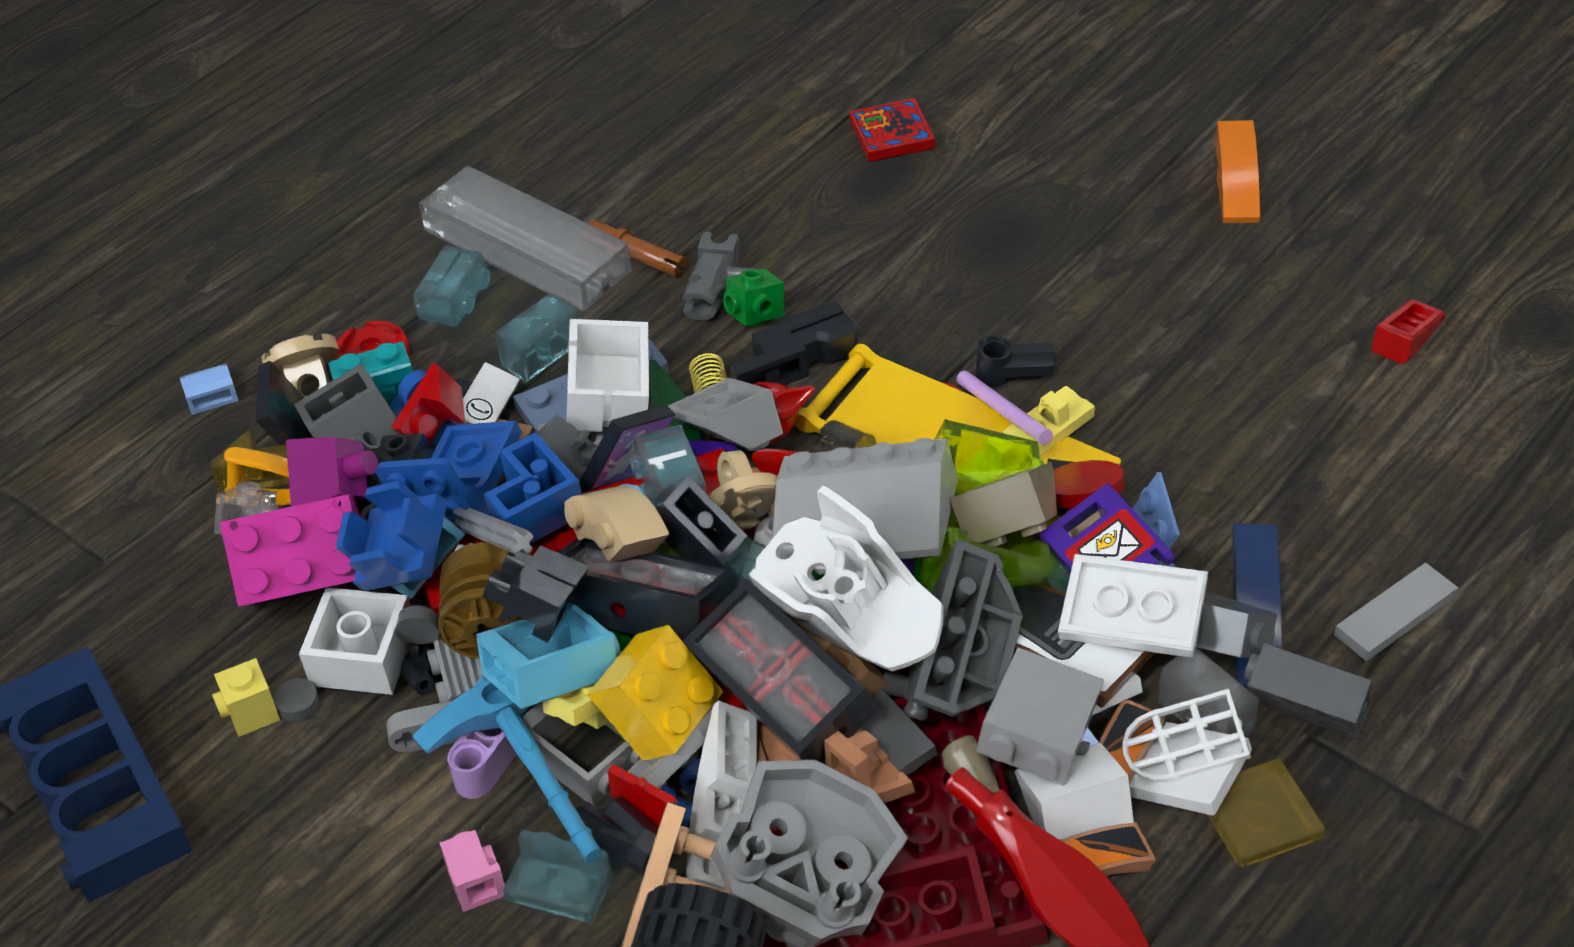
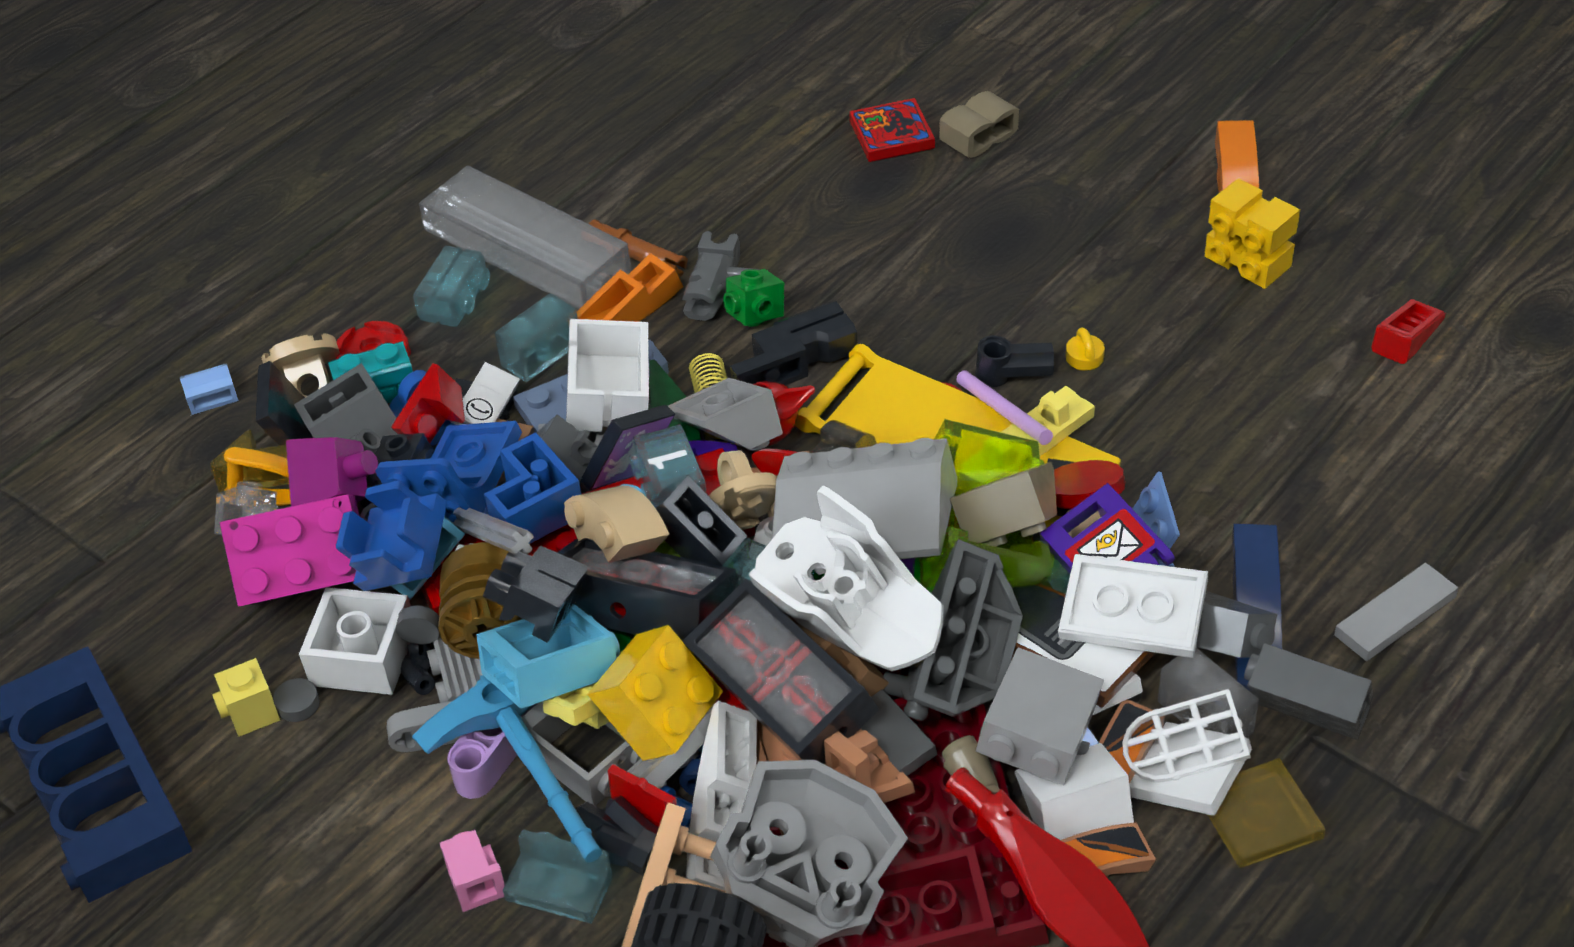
(633, 294): none -> orange slope
(979, 124): none -> dark tan brick
(1084, 351): none -> yellow tile
(1251, 233): none -> yellow brick

